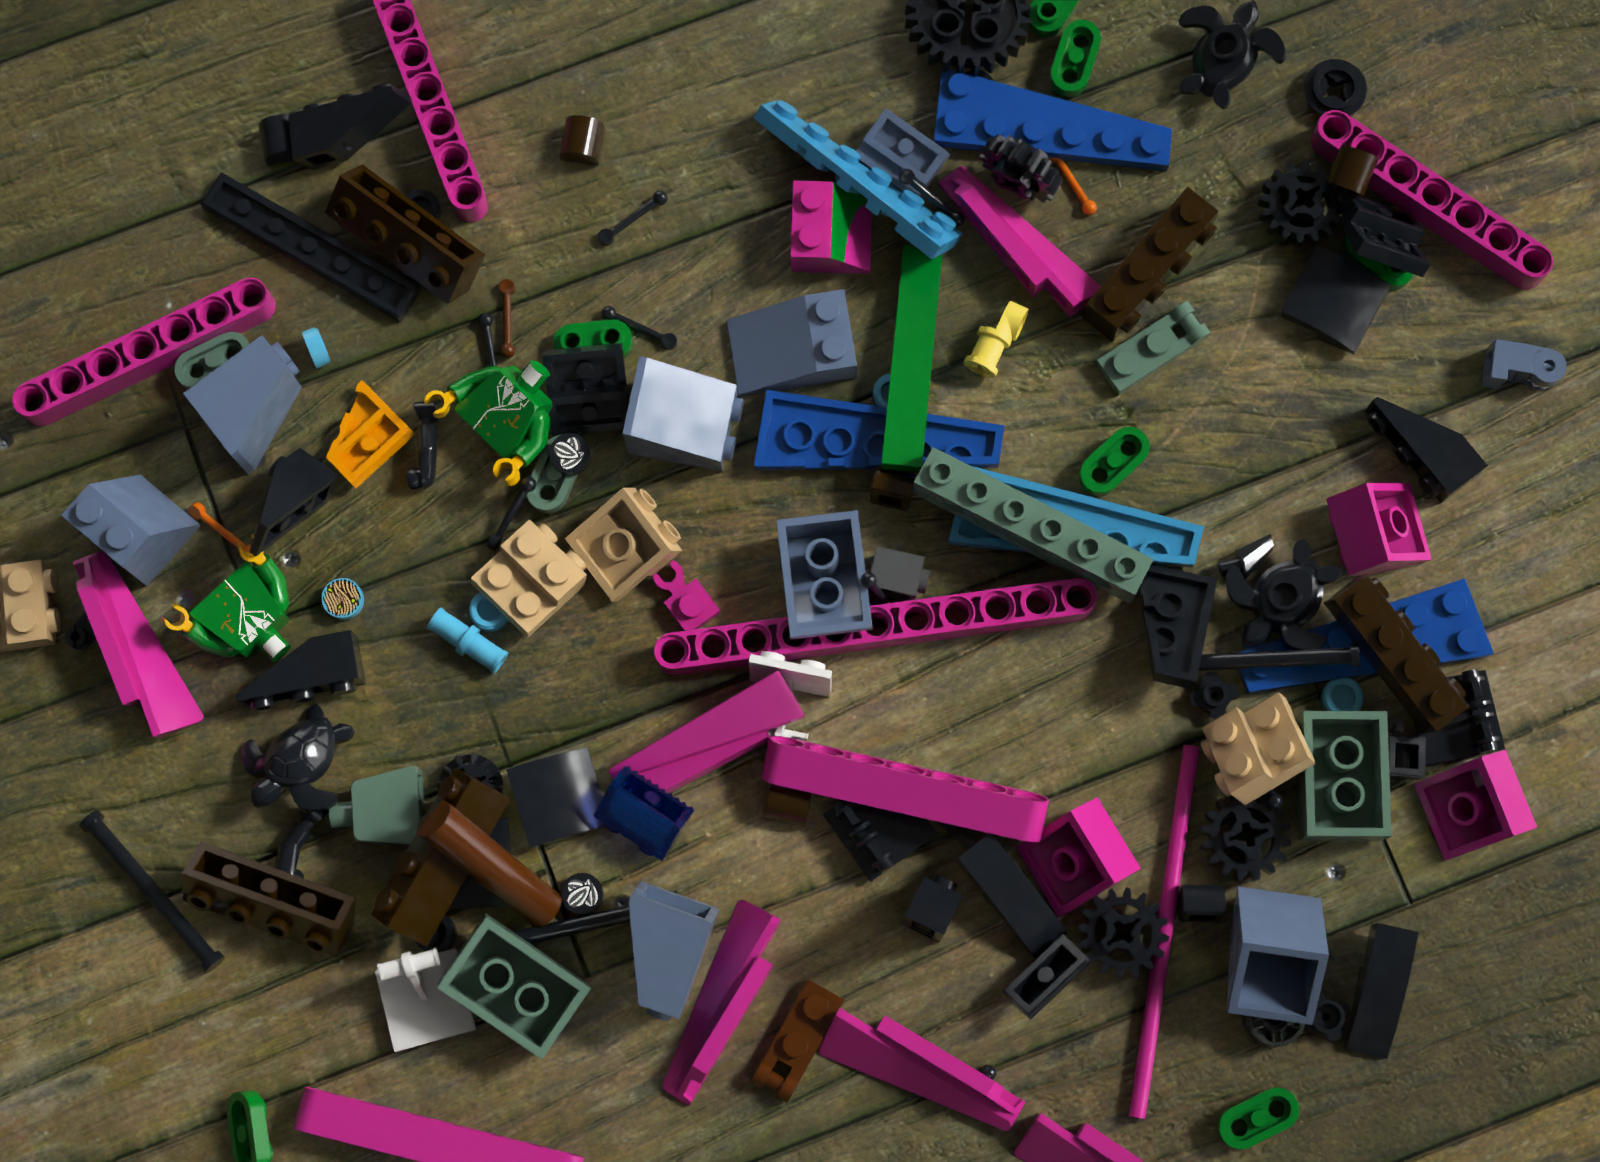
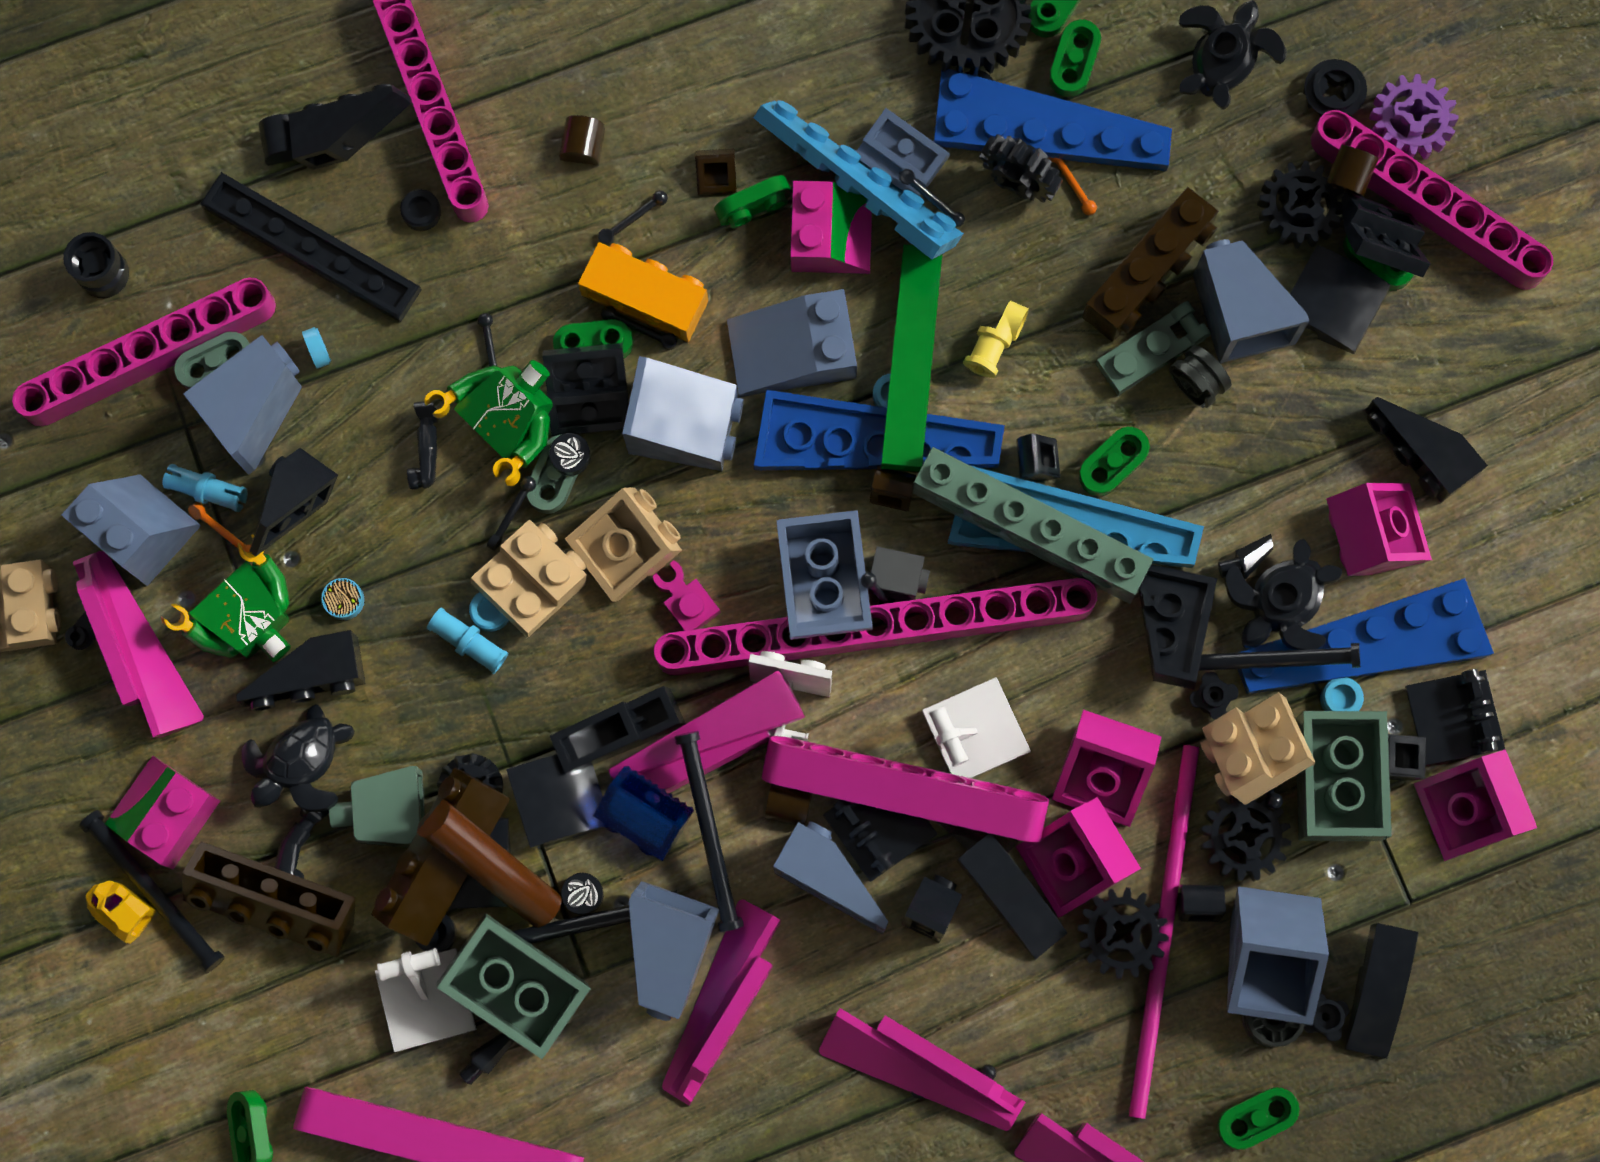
(96, 265): none -> black wheel
(119, 910): none -> yellow rock
(162, 813): none -> dark pink slope
(205, 487): none -> medium azure pin
(367, 437): light orange wing -> none
(404, 233): dark brown brick -> none
(486, 1057): none -> black bar
(507, 288): reddish brown hinge -> none
(617, 729): none -> black slope
(644, 290): none -> light orange brick
(709, 832): none -> black bar
(716, 171): none -> dark brown slope
(741, 206): none -> green plate
(798, 1039): reddish brown plate -> none
(822, 870): none -> sand blue slope
(976, 730): none -> white plate
(1018, 244): dark pink wedge -> none
(1037, 458): none -> black brick
(1046, 977): black slope -> none
(1107, 763): none -> dark pink slope
(1200, 376): none -> pearl dark grey wheel
(1245, 303): none -> sand blue slope
(1396, 654): dark brown brick -> none
(1429, 112): none -> medium lavender gear
(1522, 363): sand blue leg -> none

